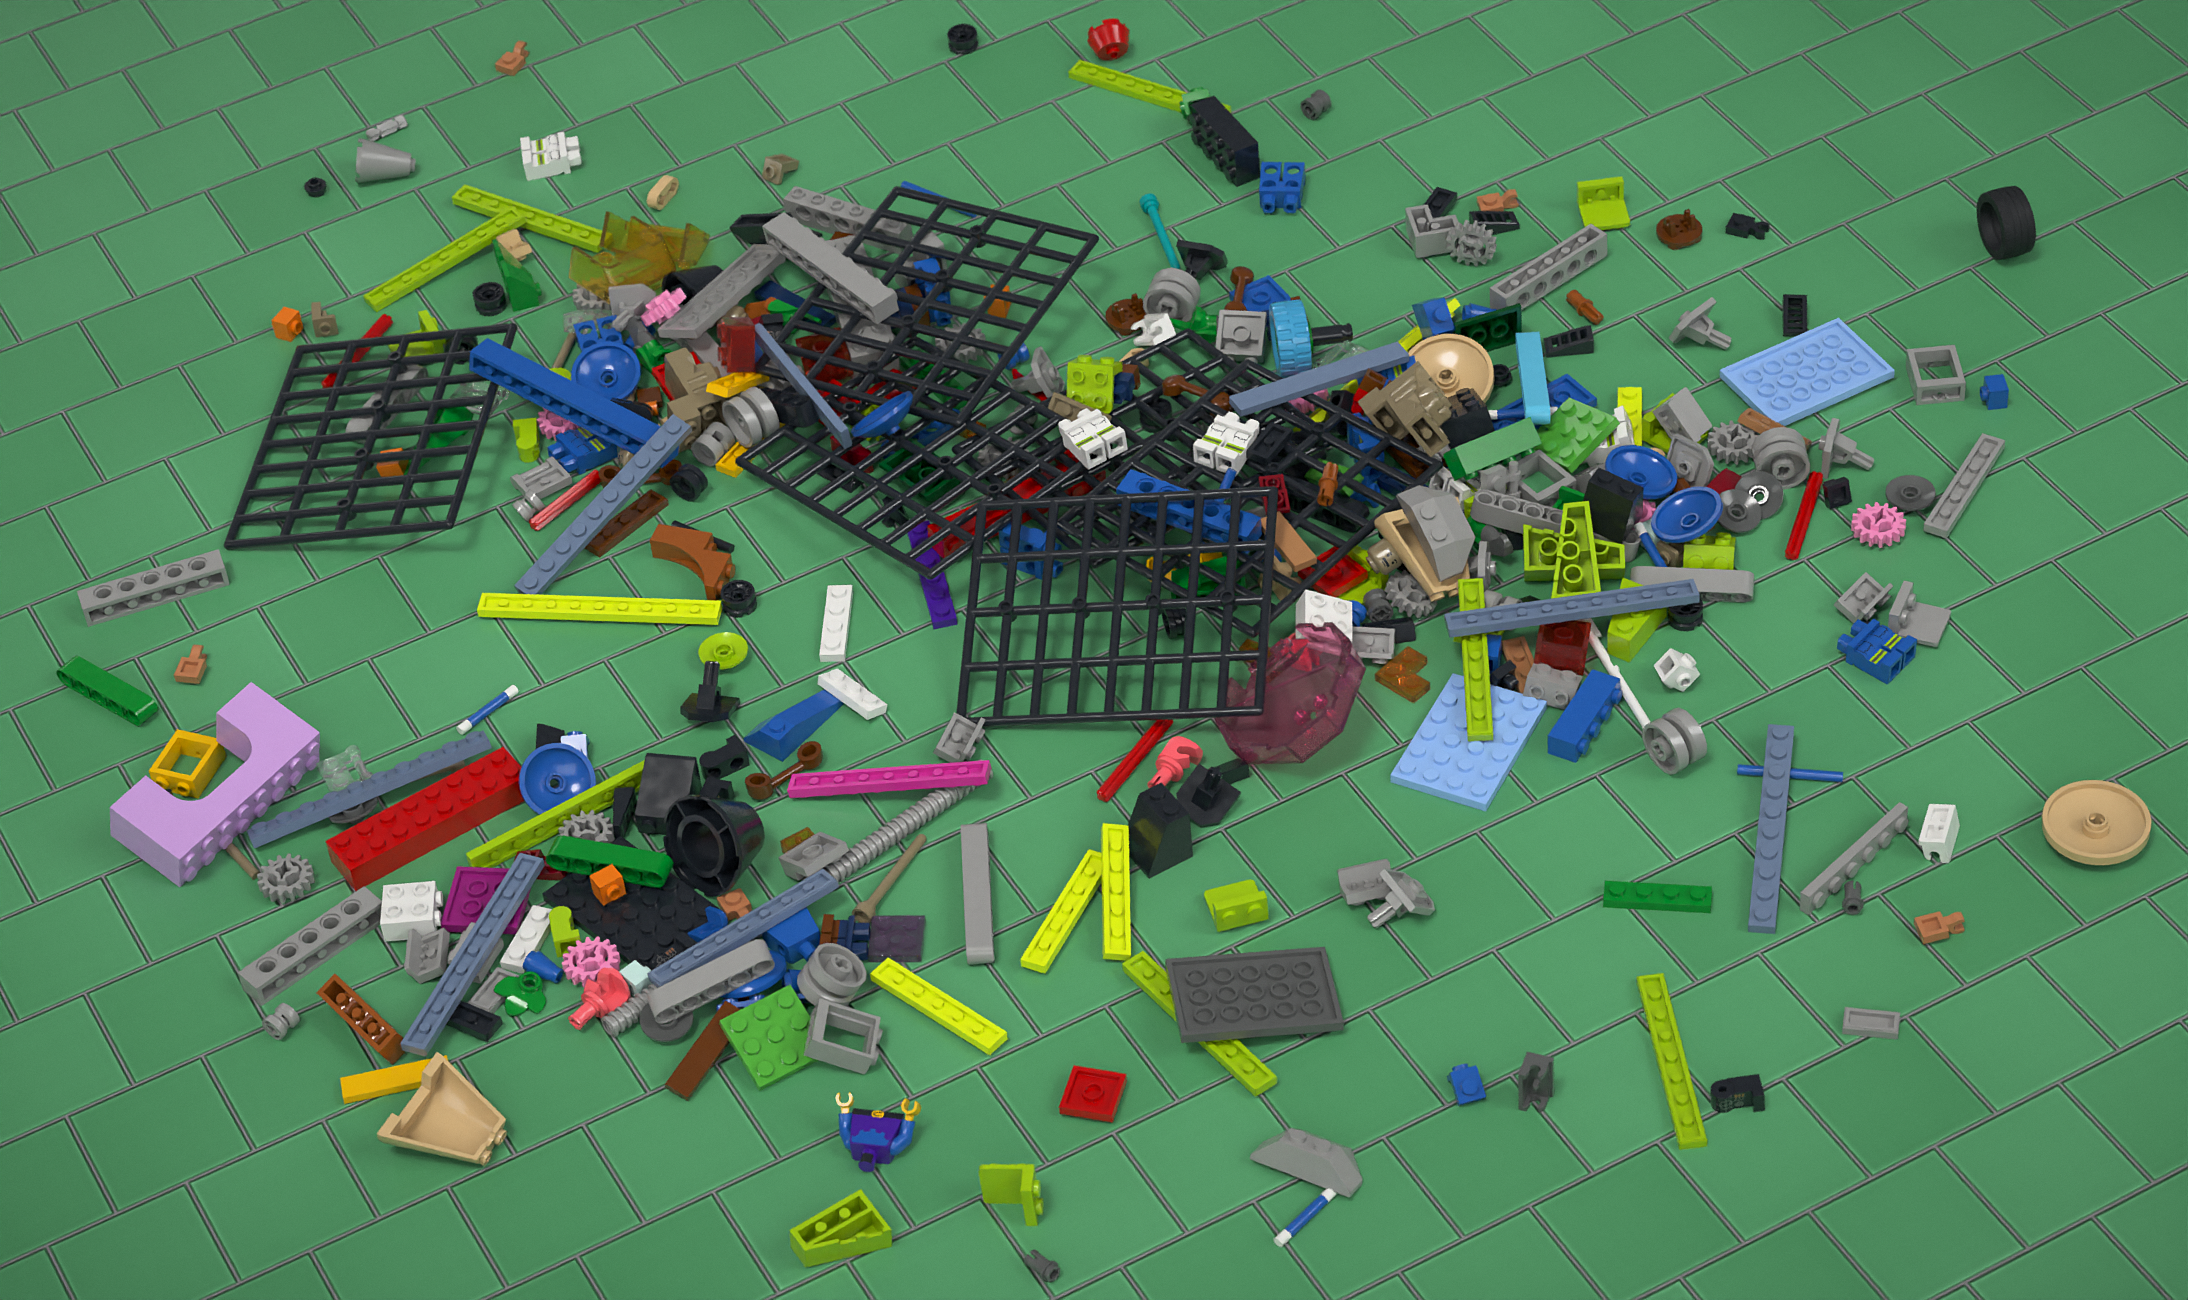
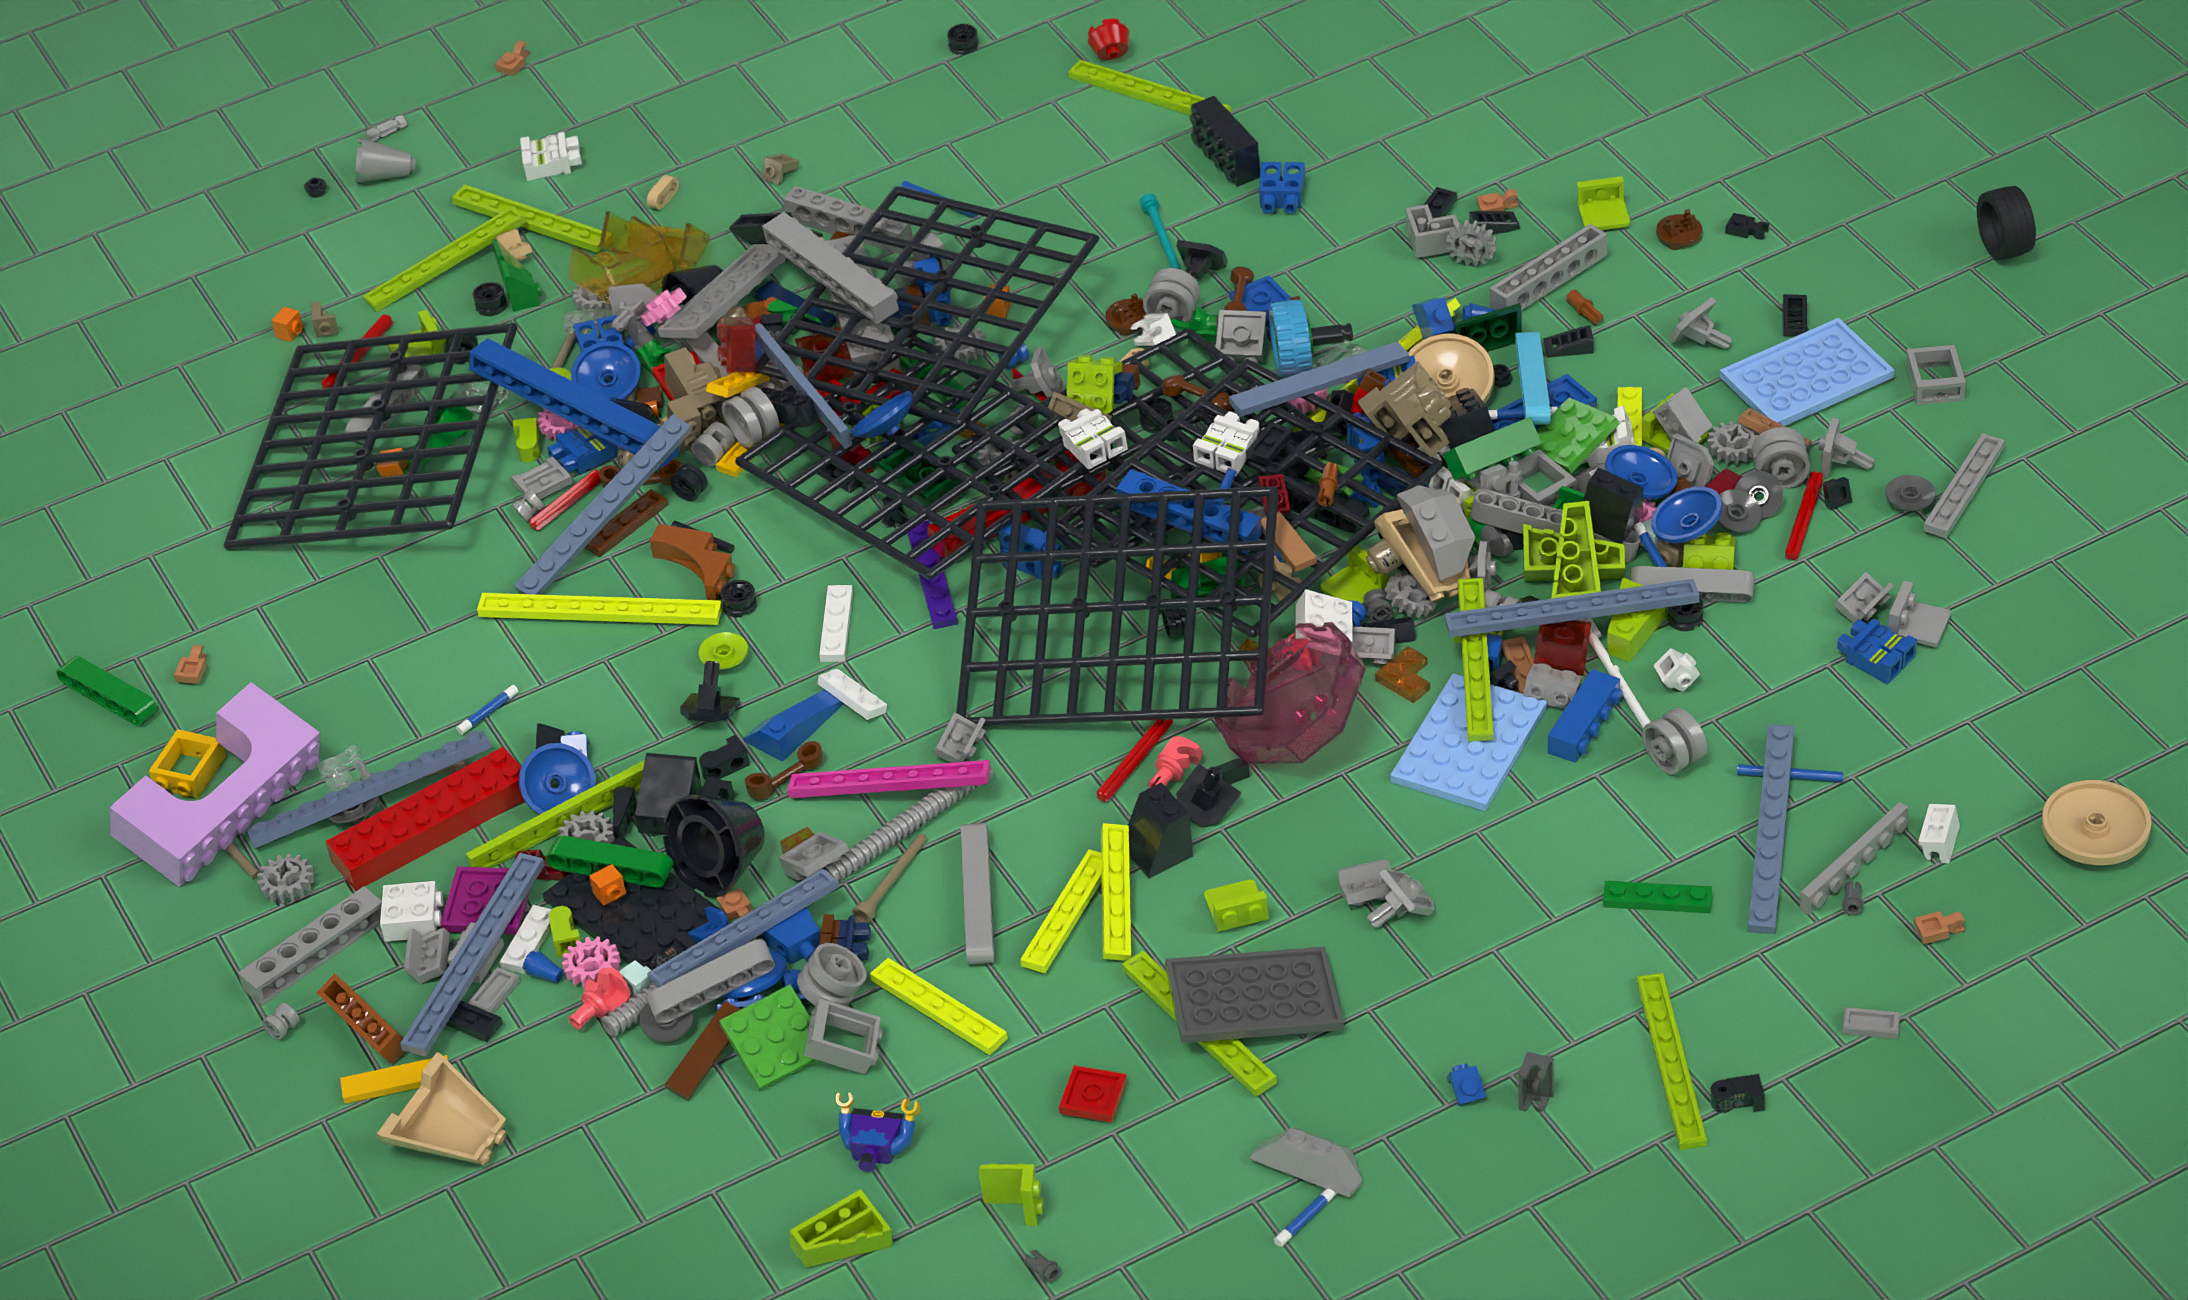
(153, 588): light grey brick -> none
(520, 997): green plate -> none
(897, 938): clear purple plate -> none
(1196, 95): green bracket -> none
(1315, 104): dark grey wheel -> none
(1340, 578): red plate -> none
(1878, 525): bright pink gear -> none
(1994, 392): blue plate -> none

